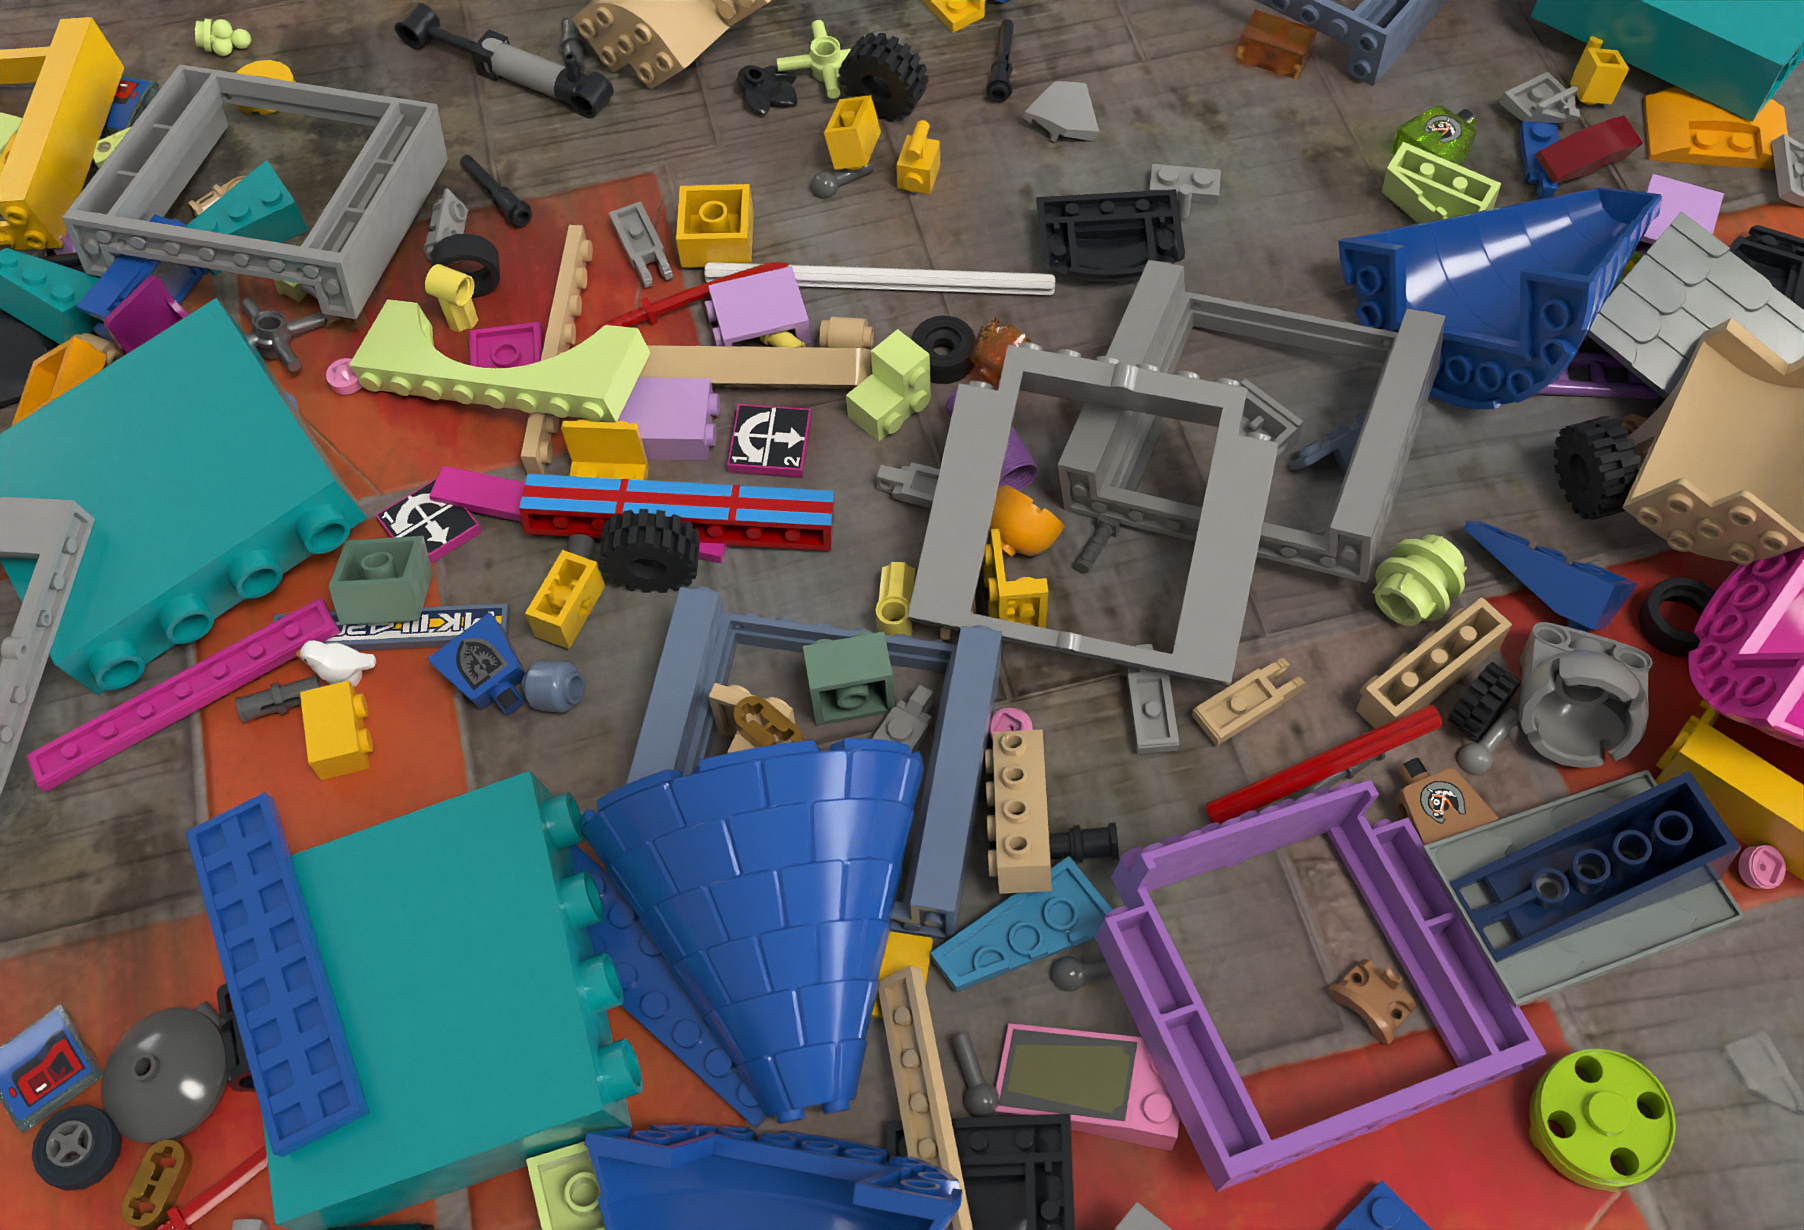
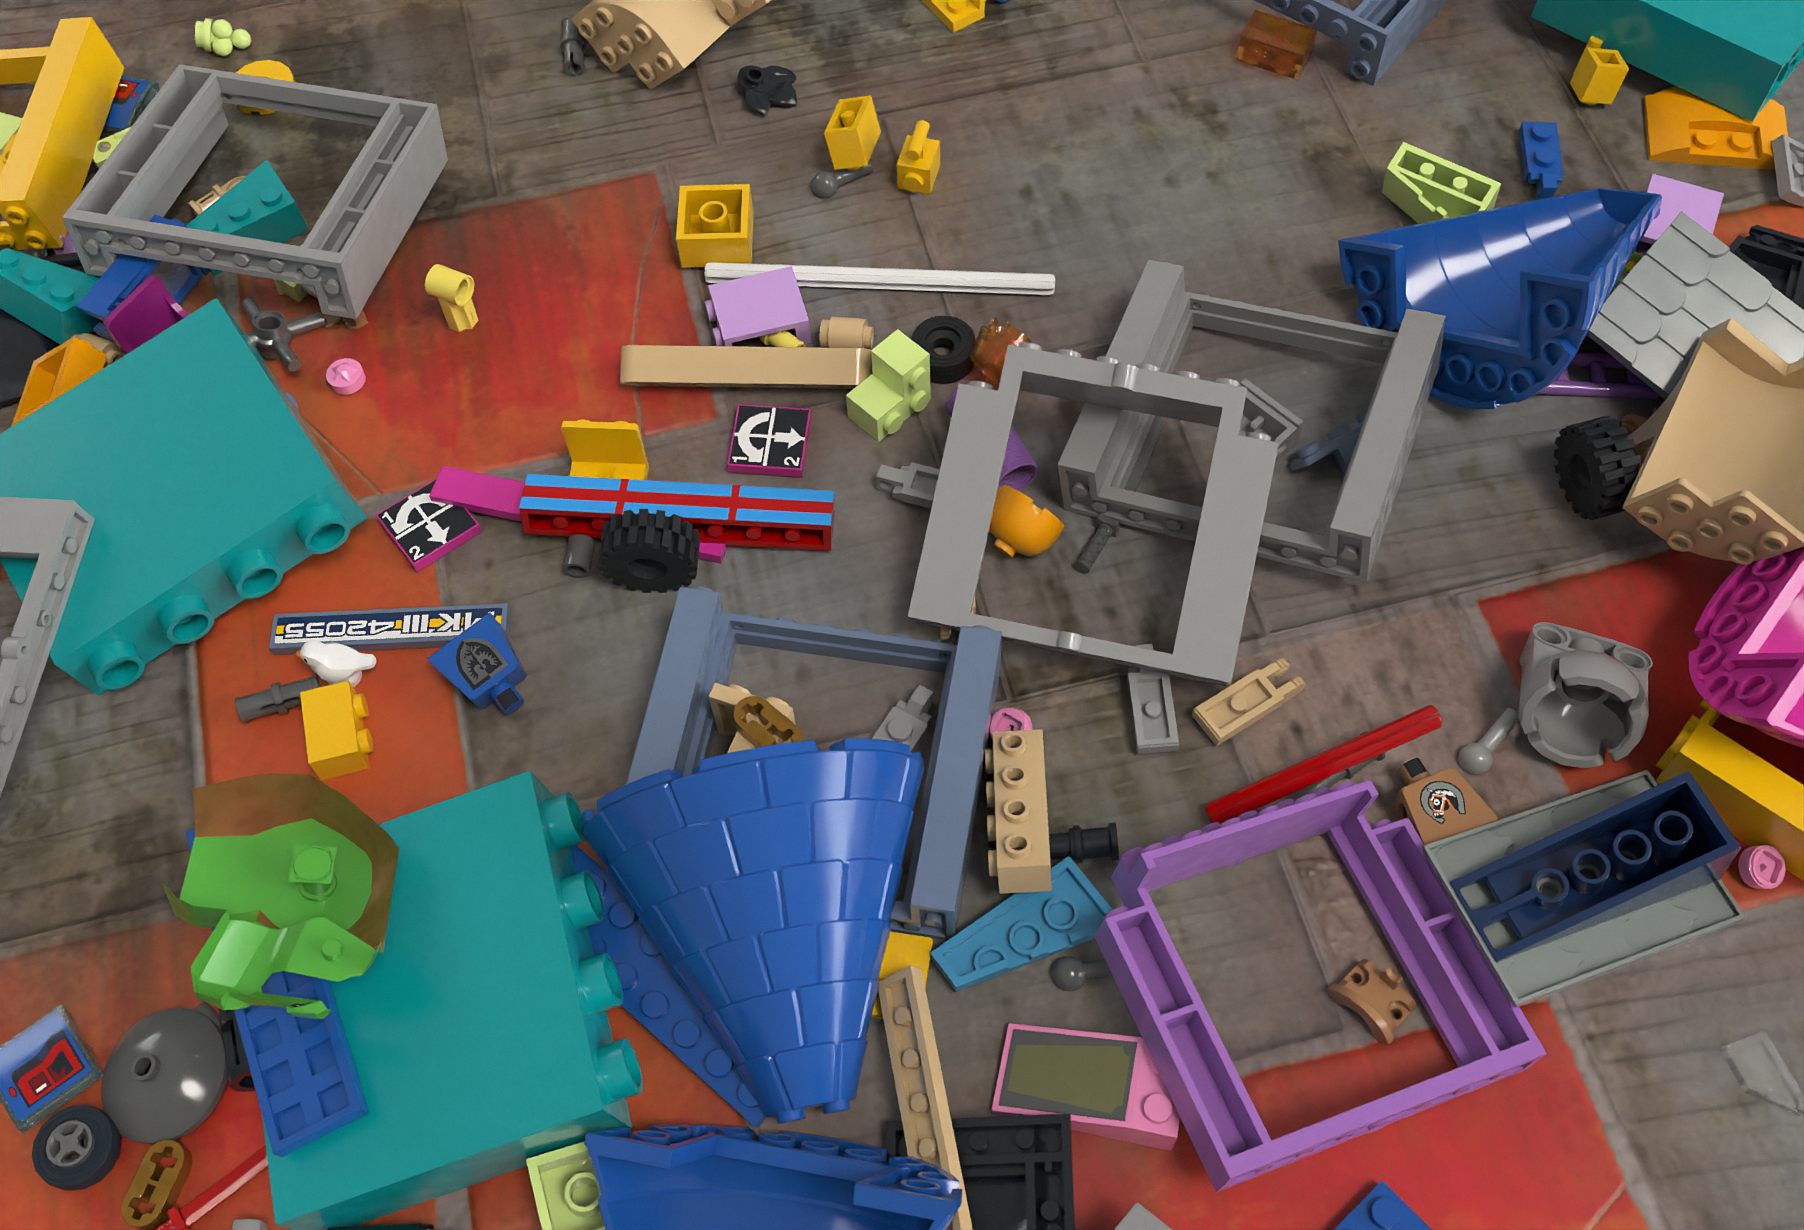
(180, 695): dark pink tile -> none
(288, 883): none -> bright green piece
(381, 580): sand green brick -> none
(447, 219): light grey hinge -> none
(472, 248): black tyre -> none
(497, 59): black piece -> none
(506, 345): dark pink tile -> none
(517, 211): black pin -> none
(553, 685): sand blue head -> none
(560, 334): tan plate -> none
(565, 599): yellow brick -> none
(580, 383): yellowish green arch -> none
(640, 241): light grey hinge -> none
(650, 311): red sword -> none
(674, 417): lavender brick -> none
(823, 59): yellowish green bar -> none
(849, 677): sand green brick -> none
(886, 73): black tyre -> none
(895, 599): light yellow piece -> none
(981, 1097): dark grey bar -> none
(999, 86): black pin -> none
(1017, 600): yellow bracket -> none
(1065, 111): light grey slope -> none
(1109, 233): black slope -> none
(1191, 185): light grey plate -> none
(1419, 580): yellowish green piece -> none
(1434, 665): tan brick -> none
(1439, 133): clear neon green torso -> none
(1483, 701): black tyre -> none
(1542, 101): light grey slope -> none
(1575, 590): blue wedge -> none
(1589, 149): dark red slope -> none
(1602, 1119): lime piece -> none
(1654, 626): black tyre -> none

